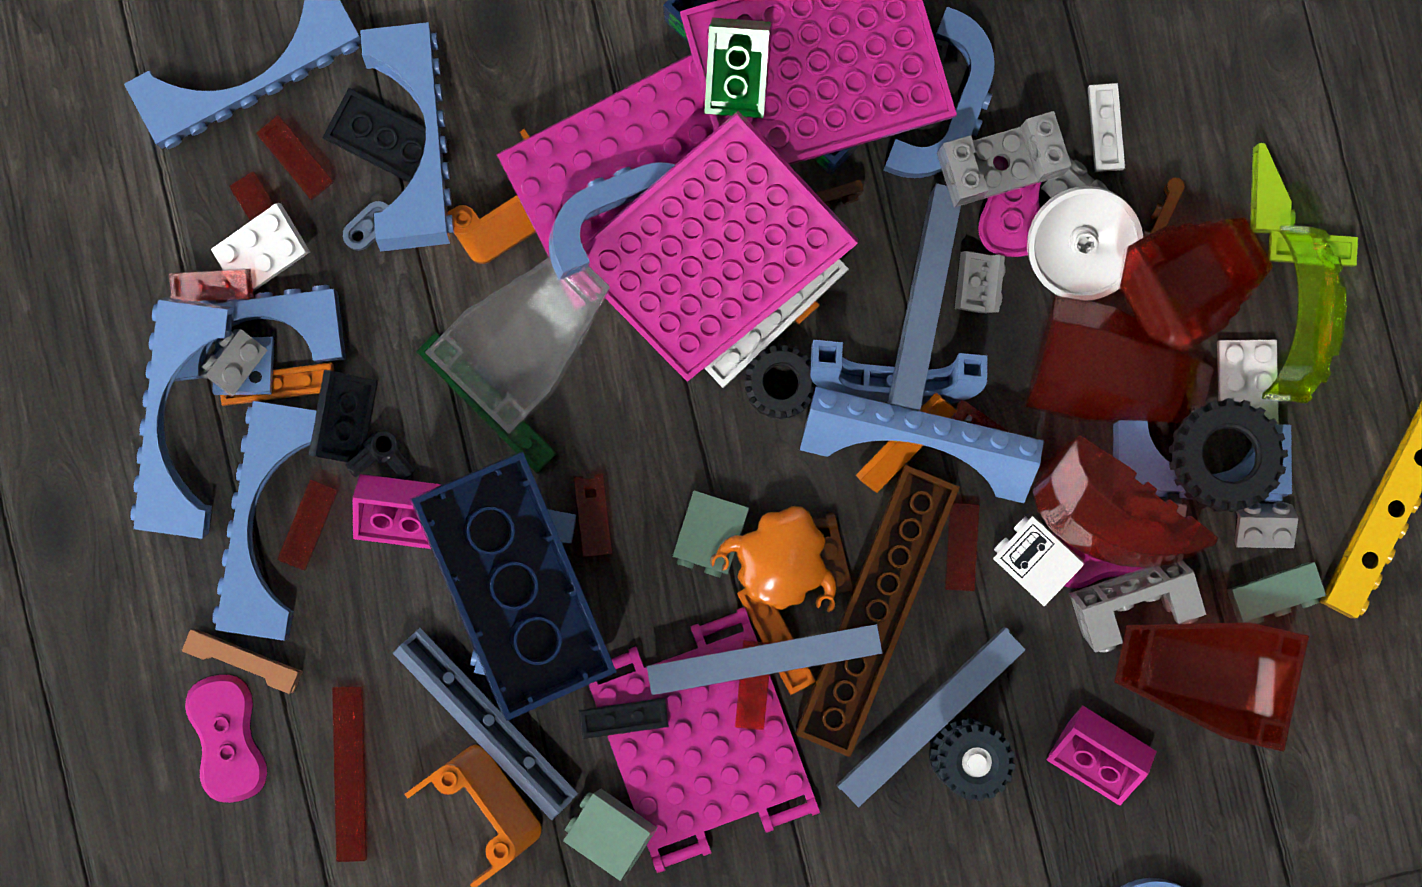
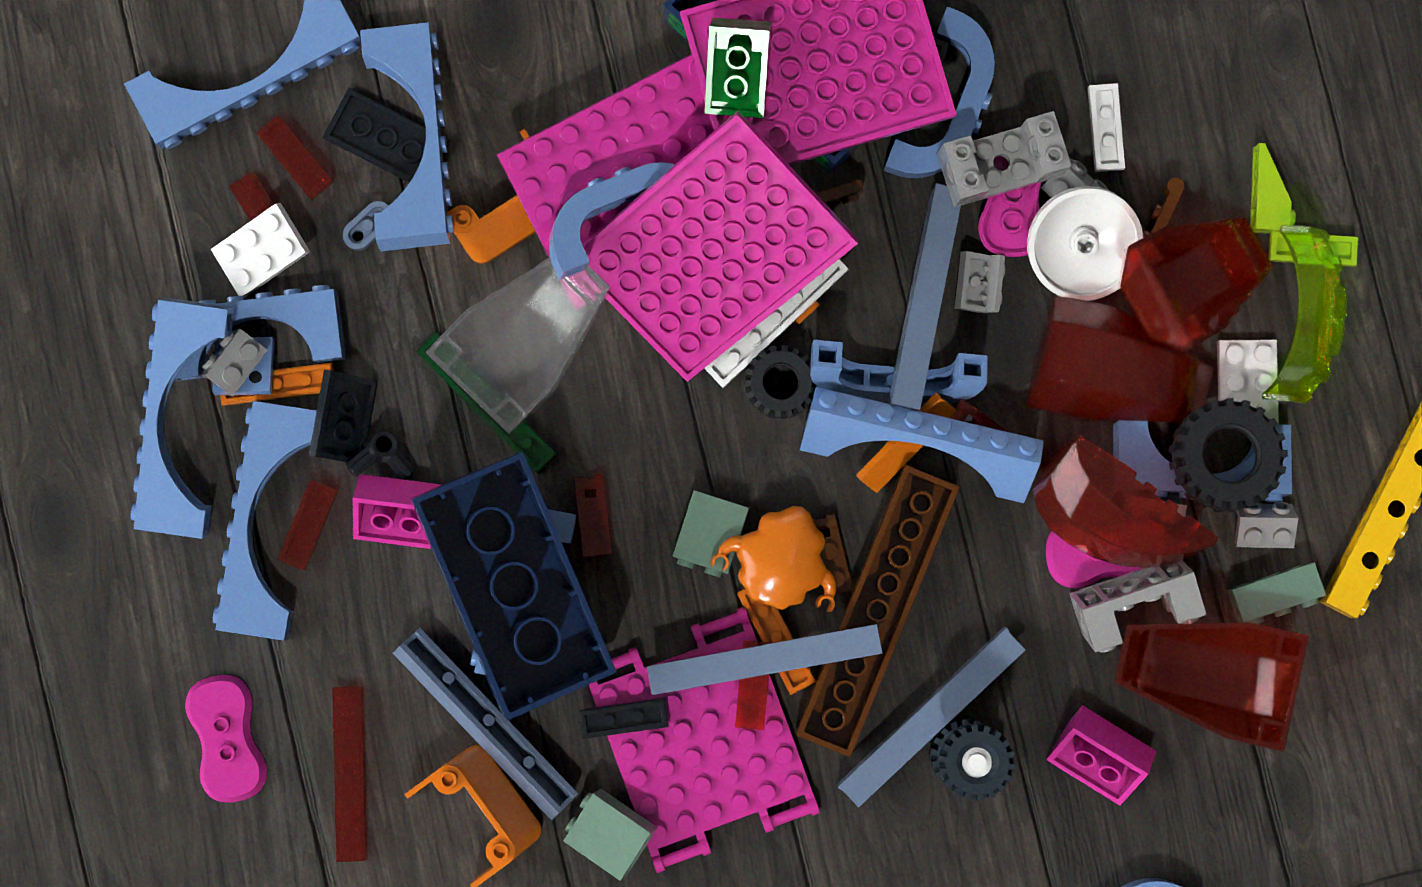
(211, 285): clear red plate -> none
(275, 673): nougat piece -> none
(962, 547): clear red plate -> none
(1038, 559): white brick -> none

